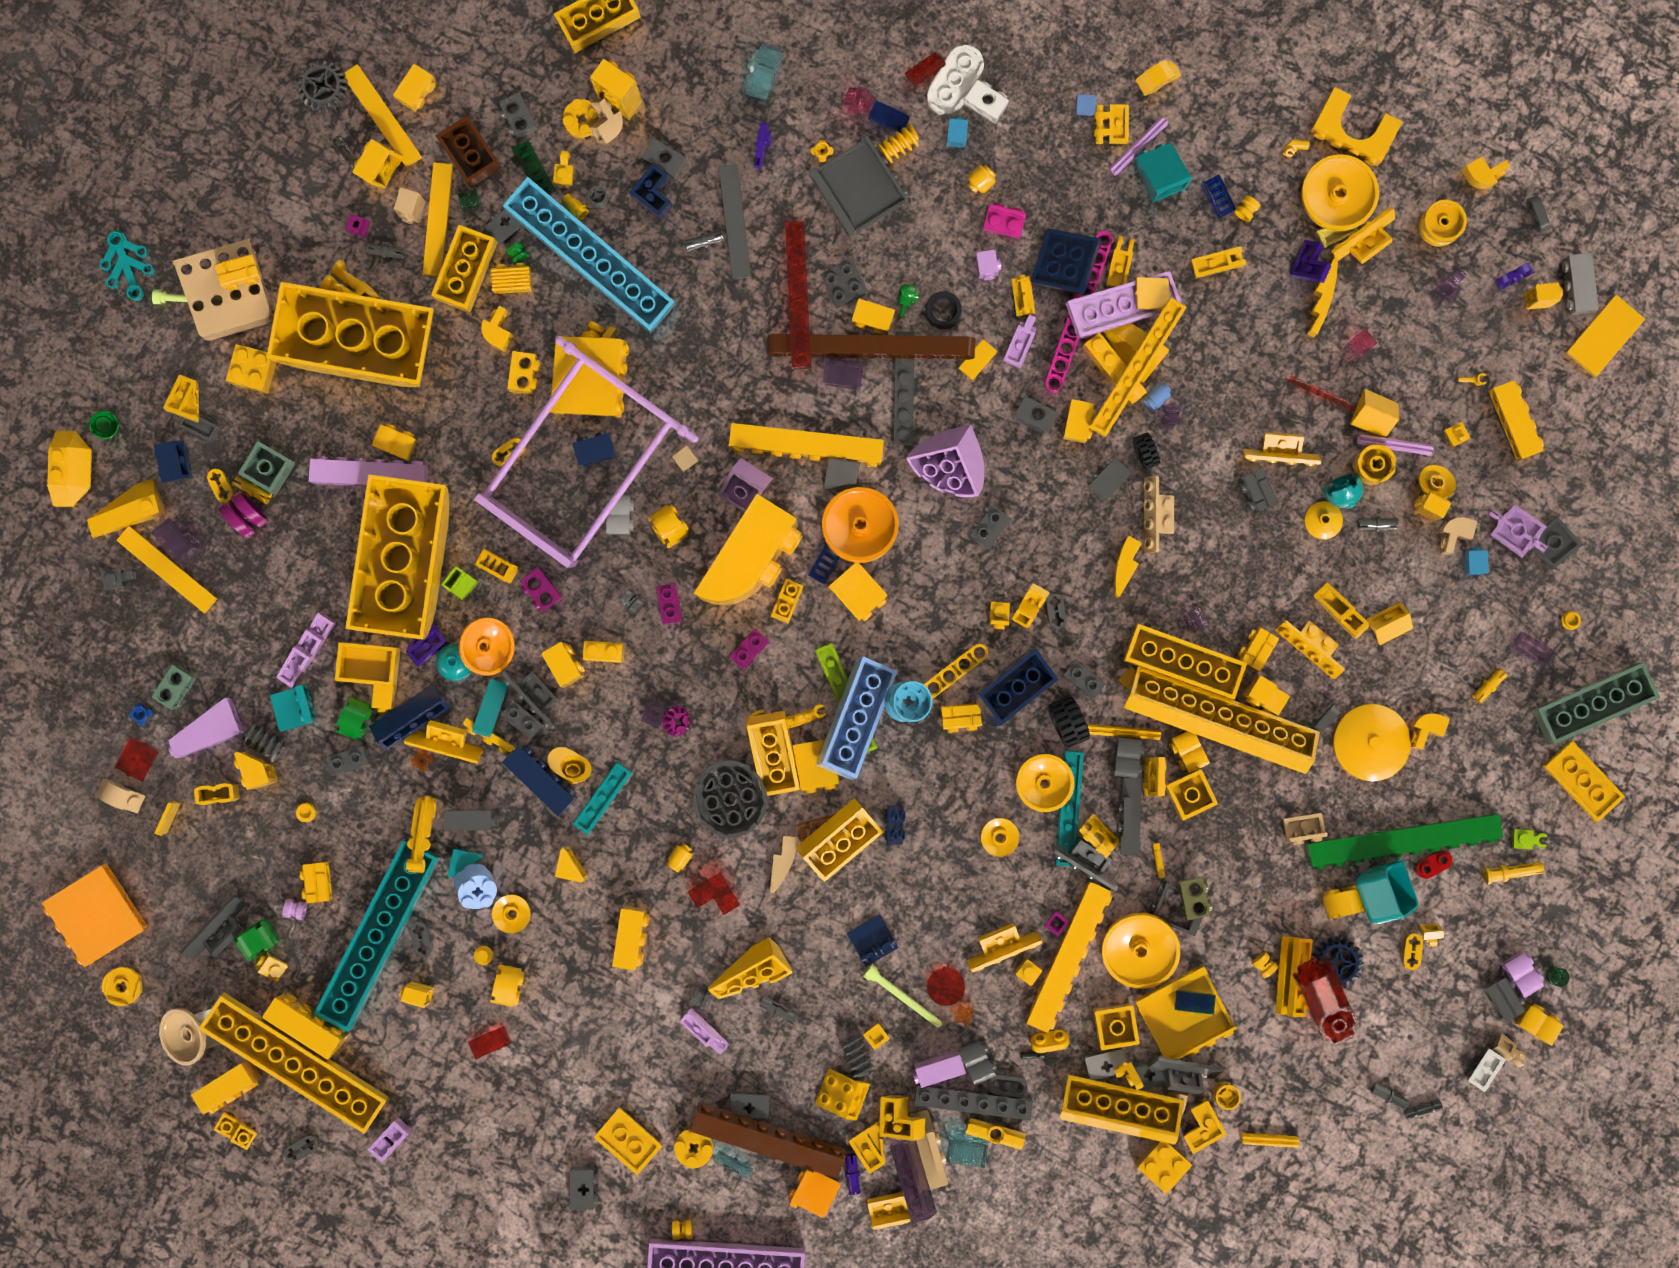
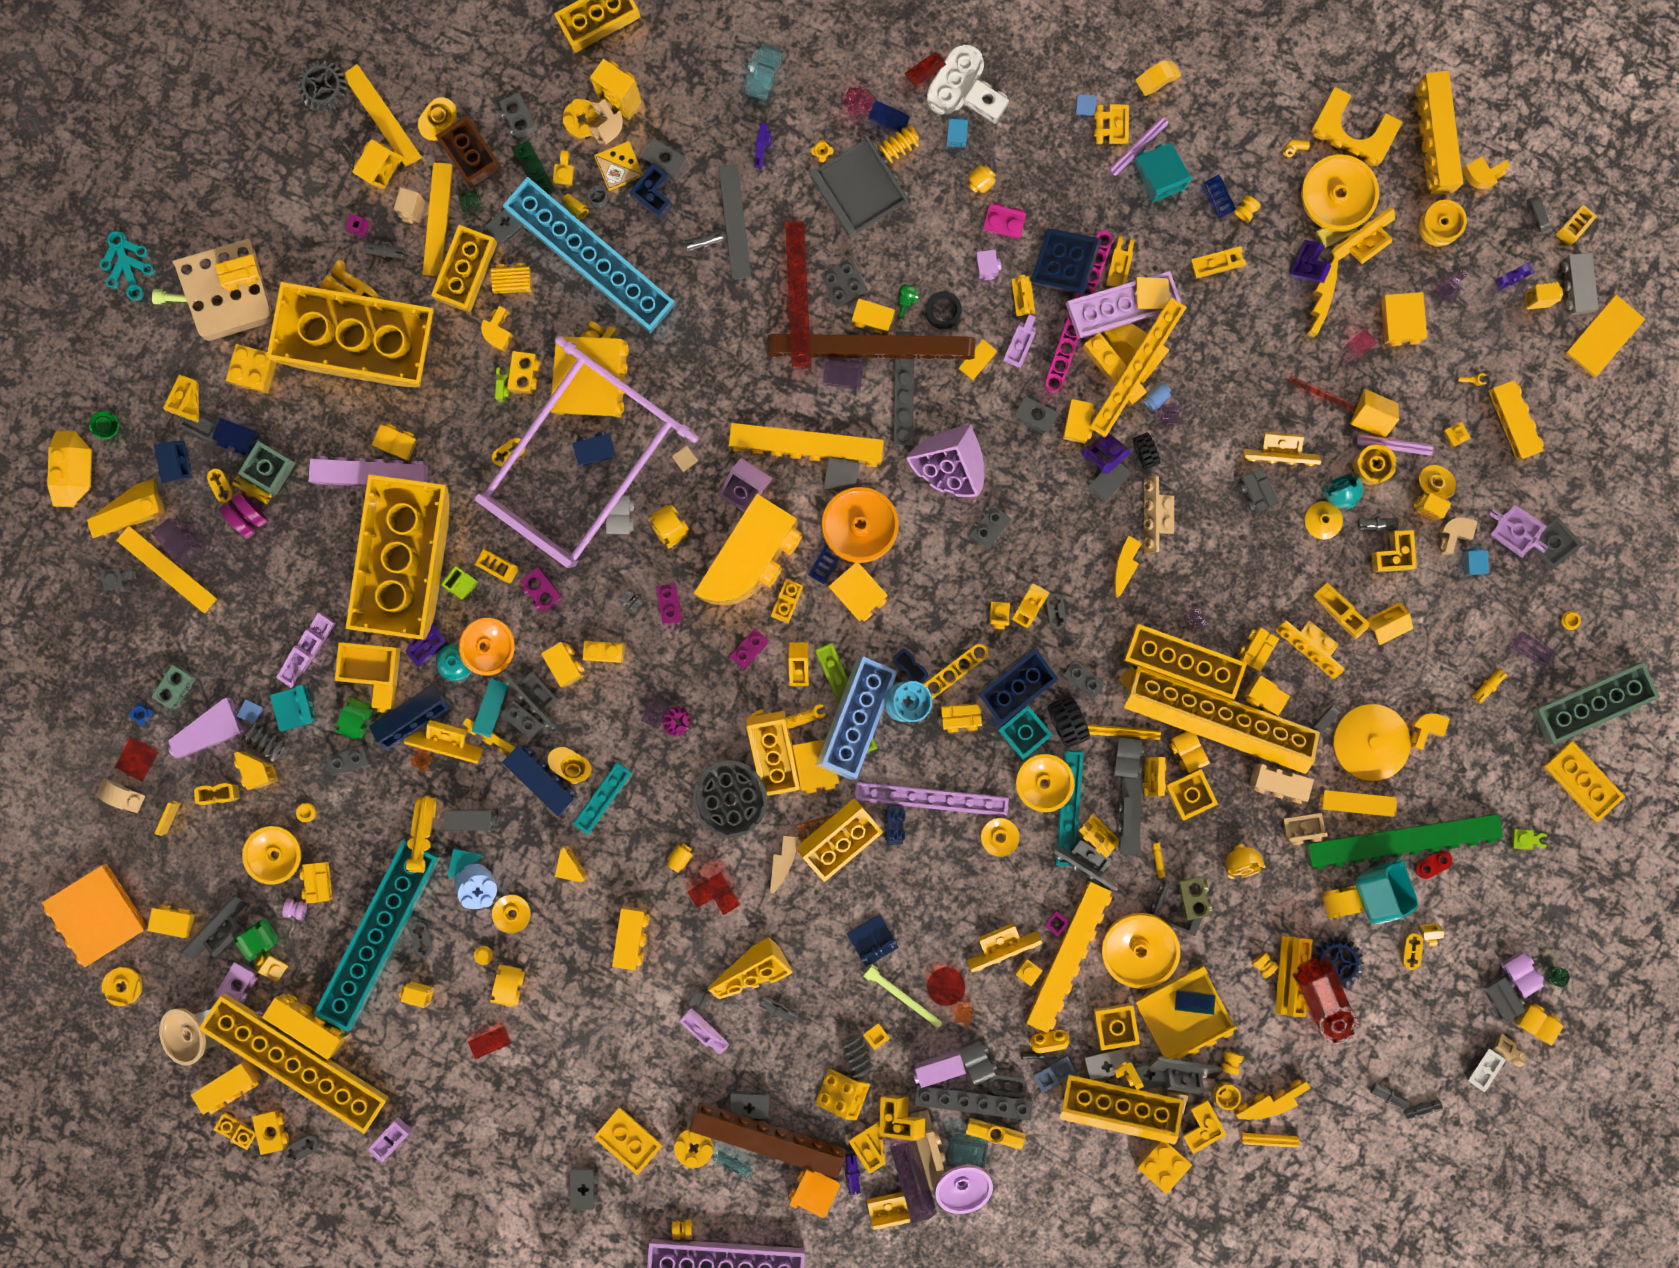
(170, 921): none -> yellow brick
(235, 436): none -> clear blue brick
(243, 973): none -> lavender brick
(250, 711): none -> medium blue tile
(258, 855): none -> yellow dish
(266, 1142): none -> yellow brick
(415, 88): yellow brick -> none
(436, 117): none -> yellow piece
(501, 388): none -> lime plate
(517, 253): green wheel -> none
(619, 166): none -> tile
(798, 664): none -> yellow slope
(906, 662): none -> dark blue brick
(931, 799): none -> lavender tile
(963, 1189): none -> lavender dish
(1024, 732): none -> teal brick
(1055, 1073): none -> sand blue slope
(1110, 448): none -> dark purple plate
(1232, 1062): none -> yellow wheel
(1243, 861): none -> yellow cylinder
(1264, 1106): none -> yellow slope
(1281, 783): none -> tan wedge
(1359, 803): none -> yellow slope
(1401, 553): none -> yellow brick
(1403, 318): none -> yellow brick
(1439, 133): none -> yellow brick
(1504, 873): yellow pin -> none
(1567, 233): none -> yellow slope

